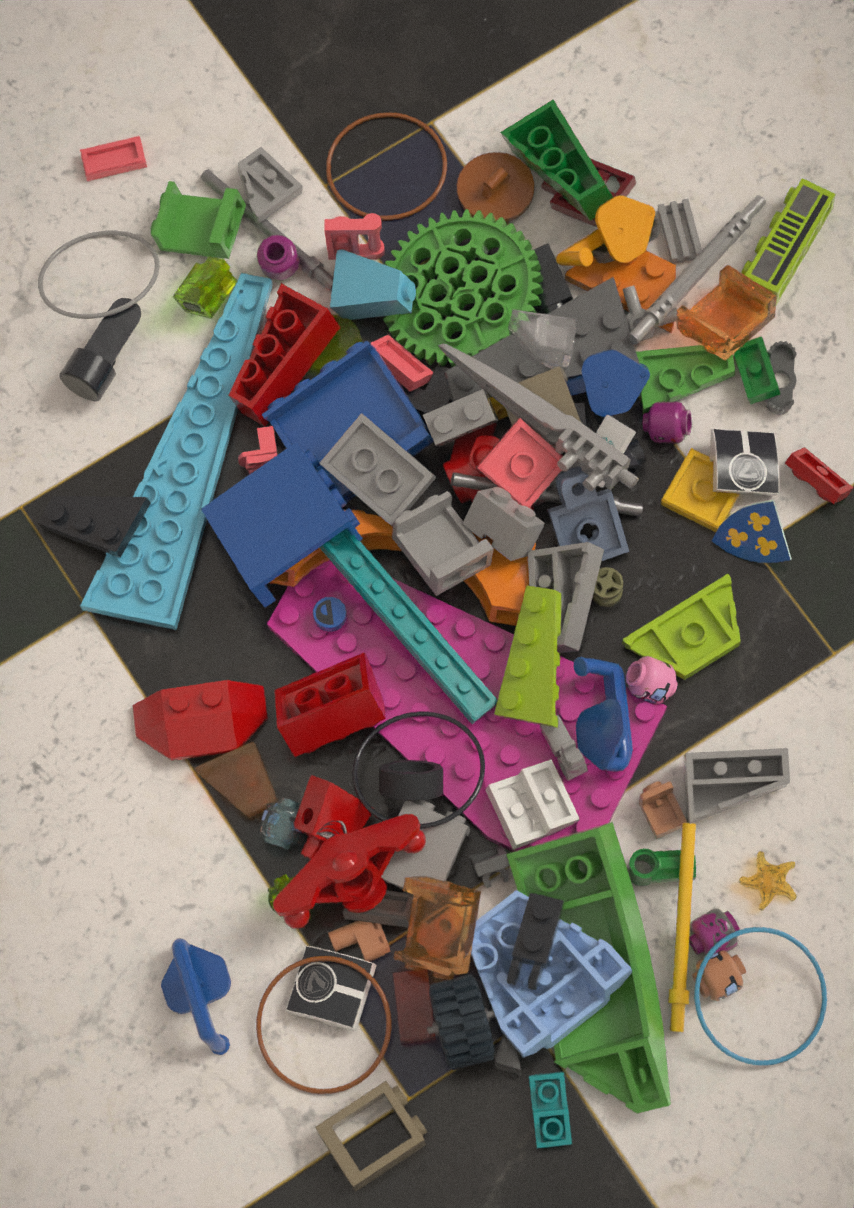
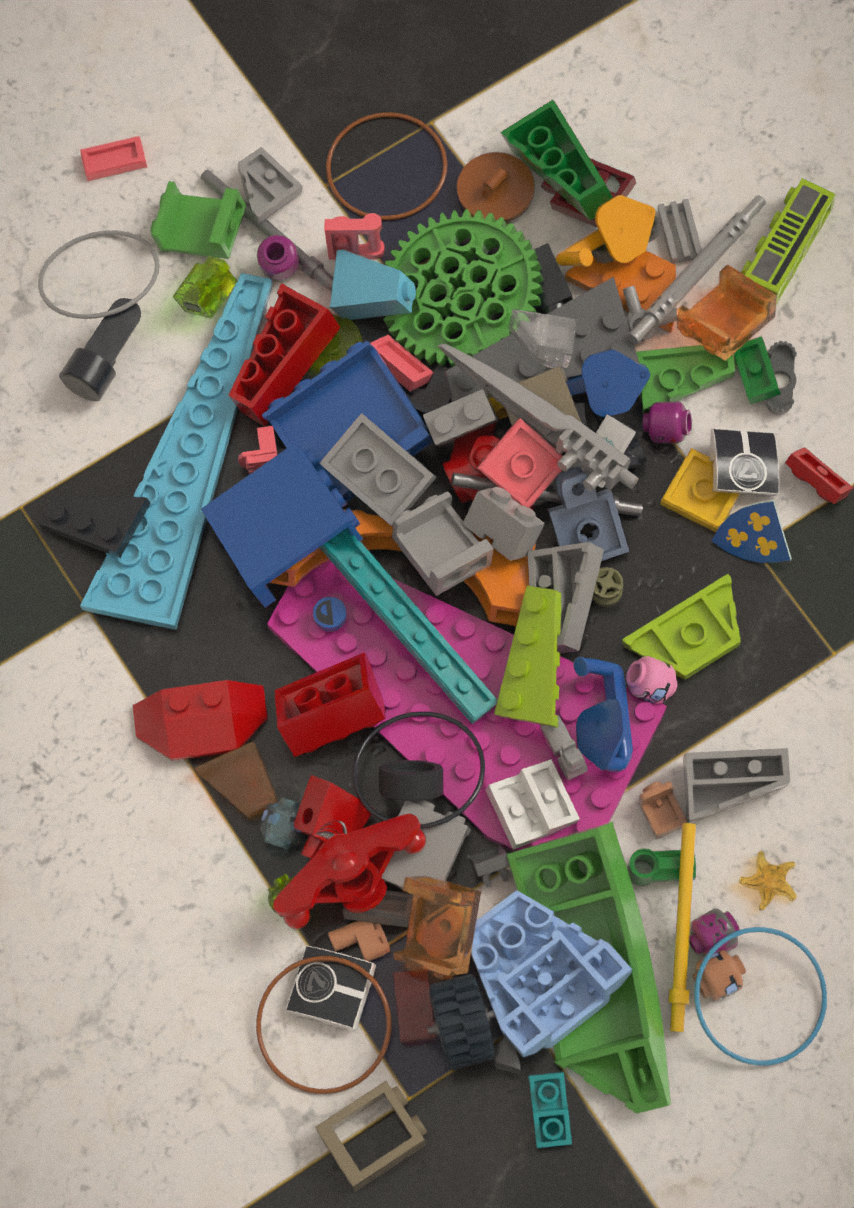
(193, 983): blue piece -> none
(535, 937): black hinge -> none

